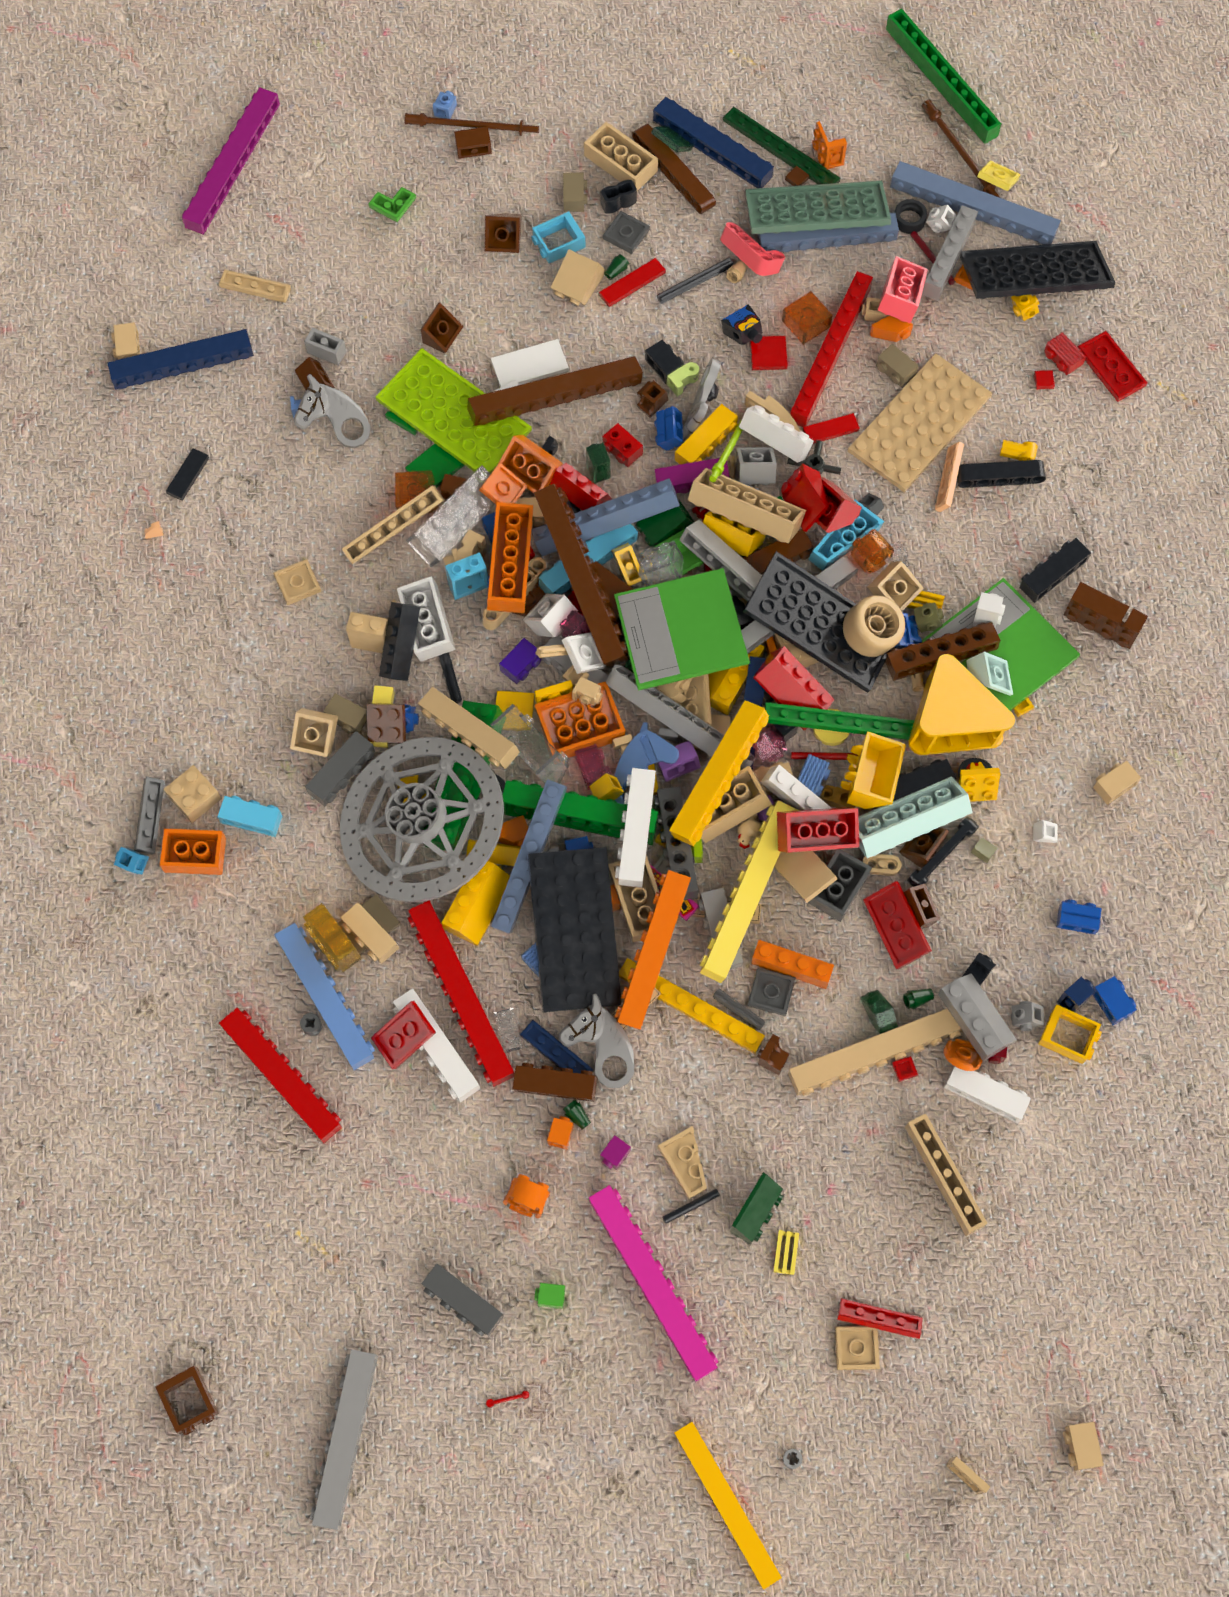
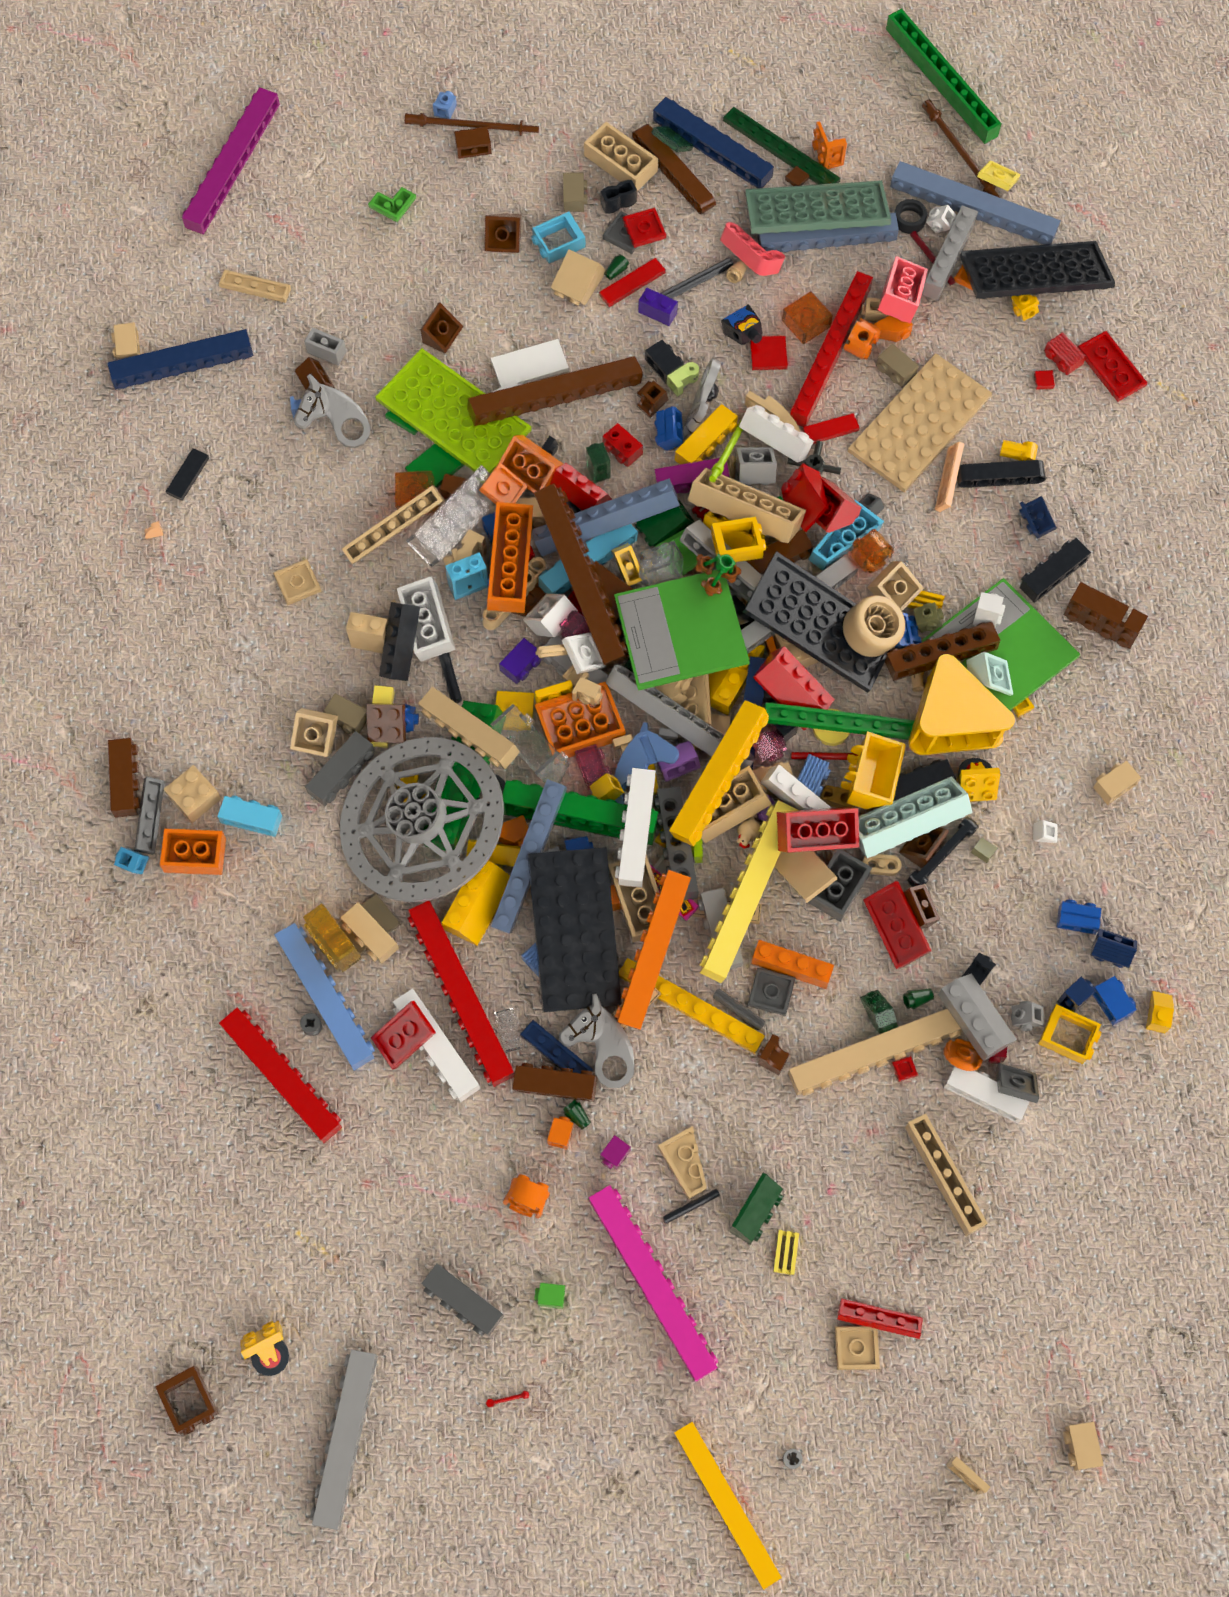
(123, 777): none -> reddish brown brick
(266, 1349): none -> yellow plate
(644, 227): none -> red tile
(657, 306): none -> dark purple brick
(725, 566): none -> plant
(744, 553): none -> yellow window
(864, 330): none -> orange brick
(1017, 1083): none -> dark grey tile
(1038, 517): none -> dark blue bracket
(1113, 948): none -> dark blue brick
(1160, 1012): none -> yellow slope

